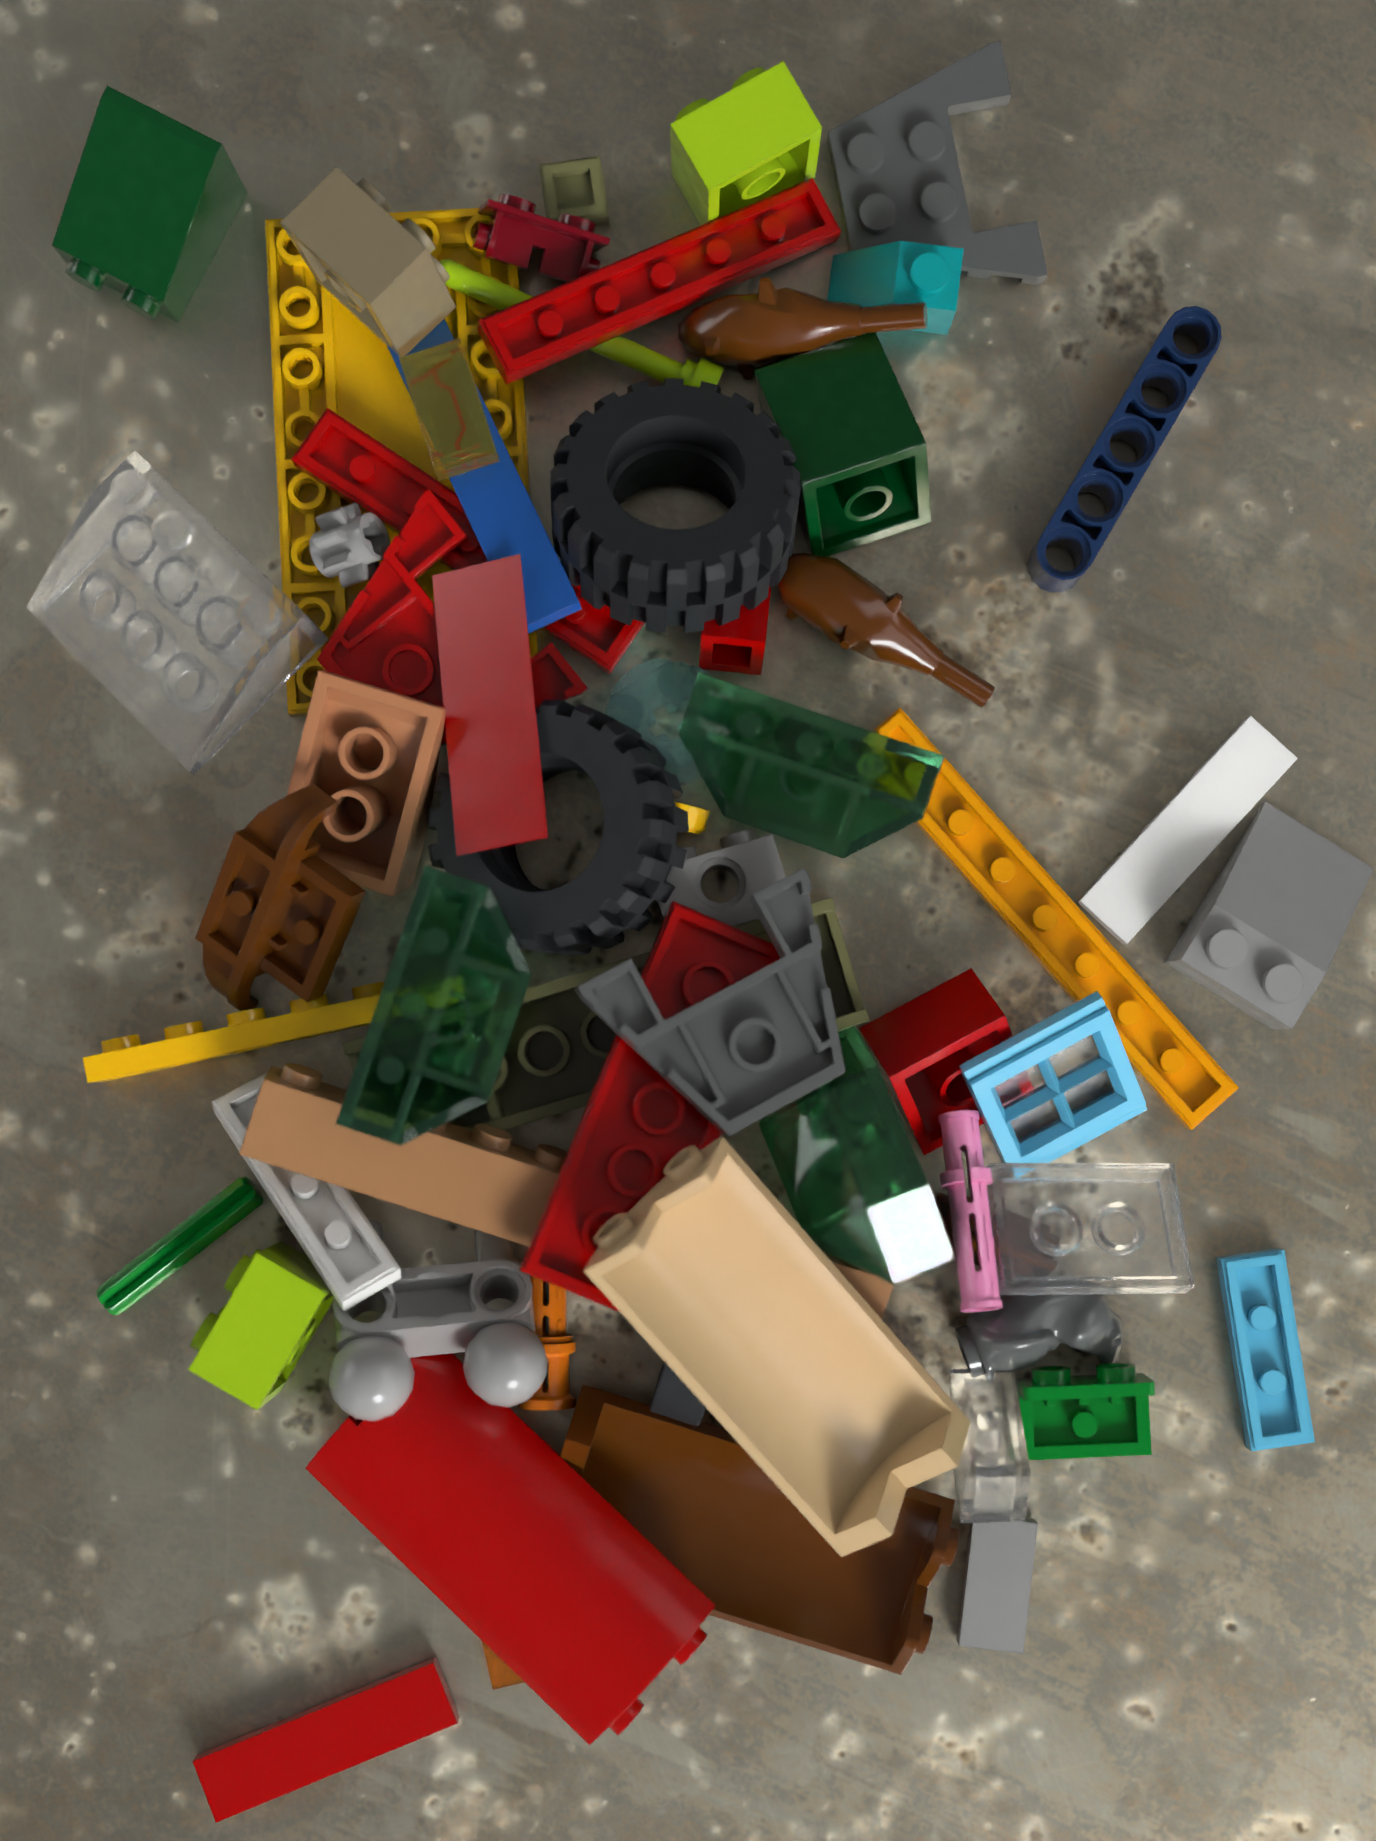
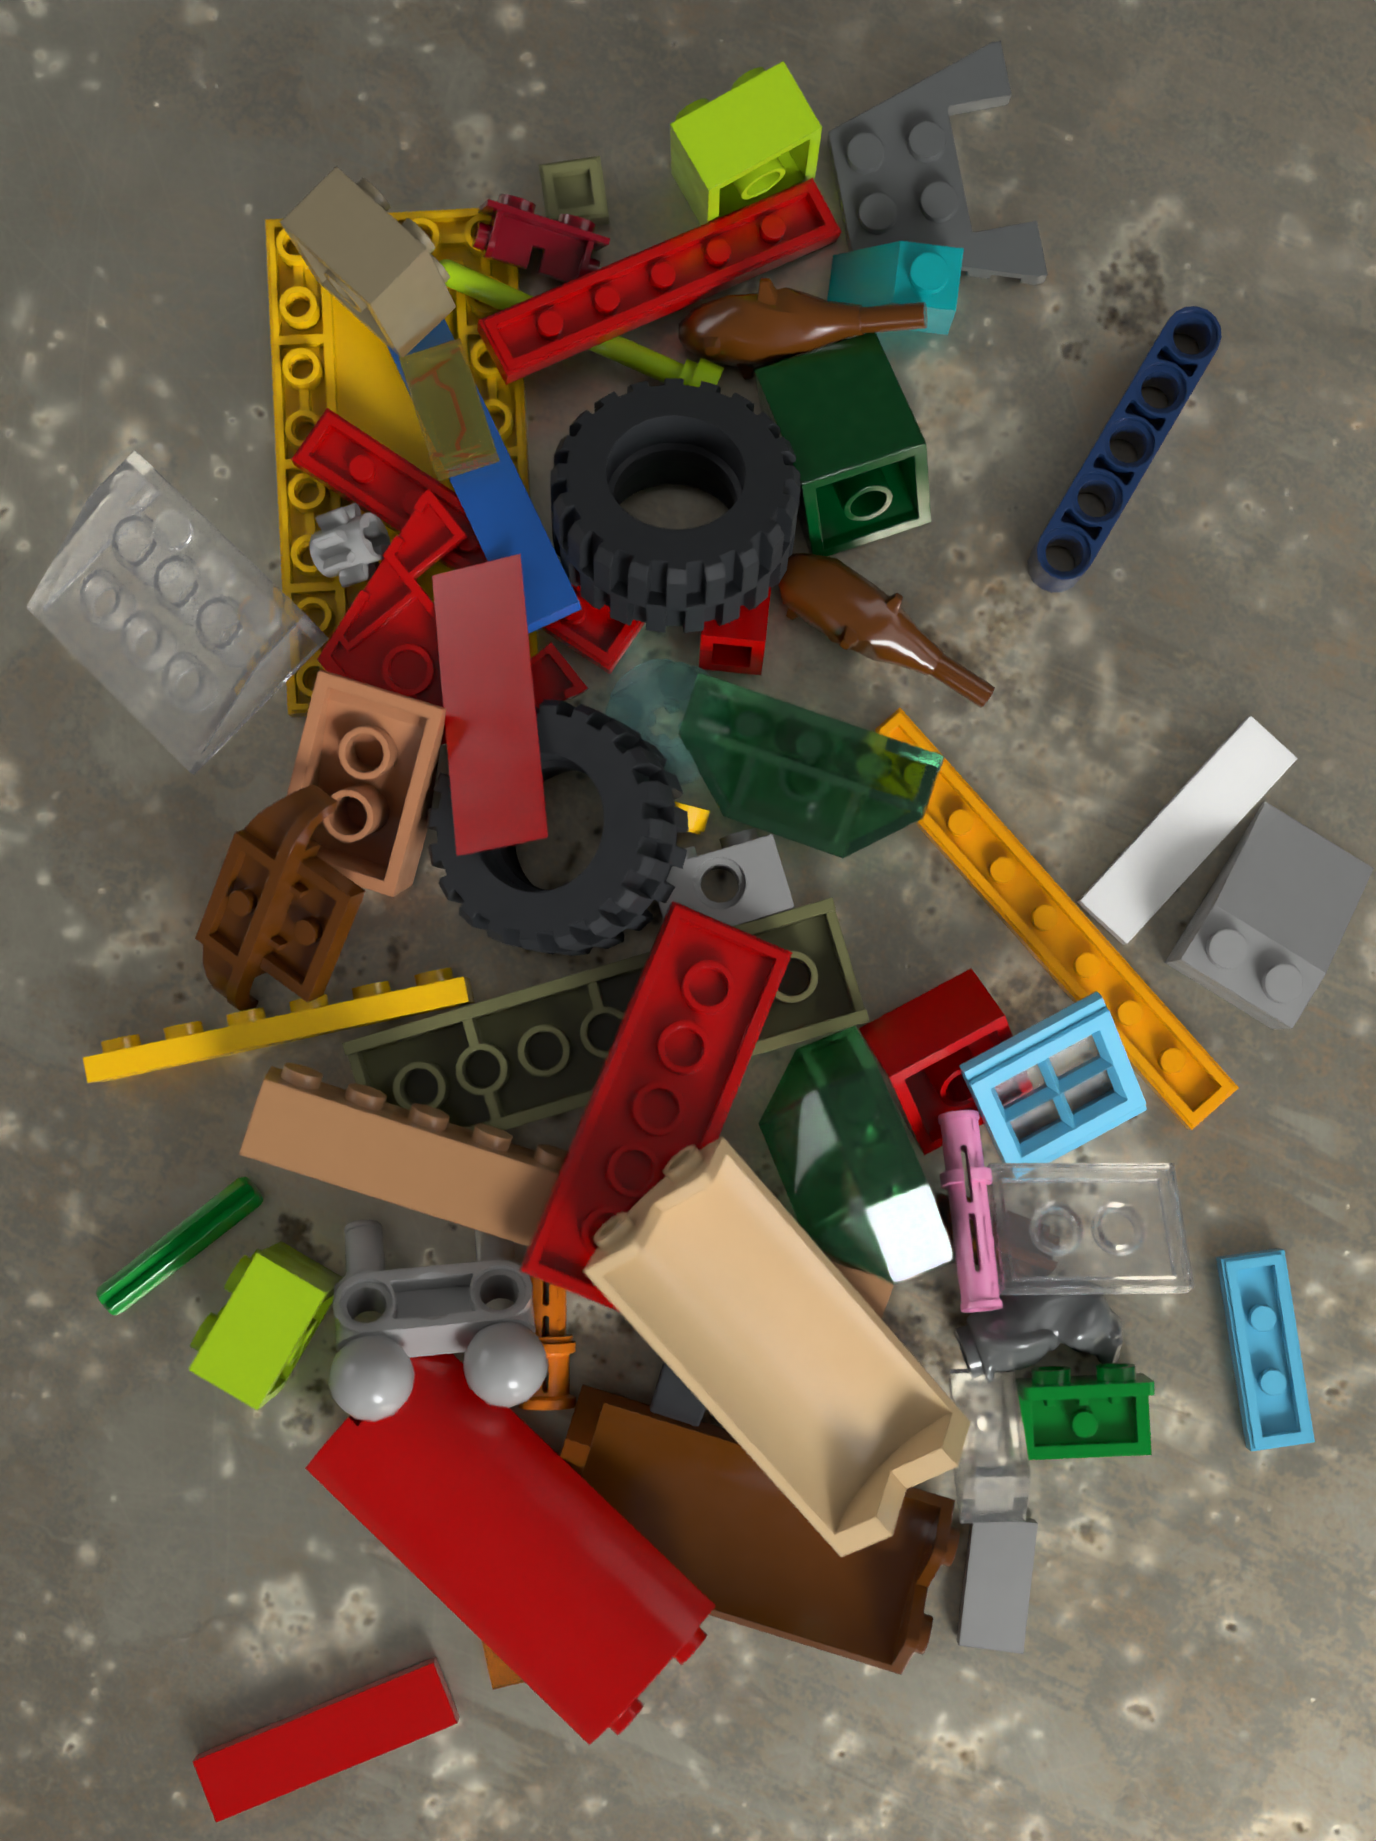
(146, 207): dark green slope -> none
(317, 1213): white tile -> none
(438, 1014): clear green wedge -> none
(750, 1042): dark grey wing -> none

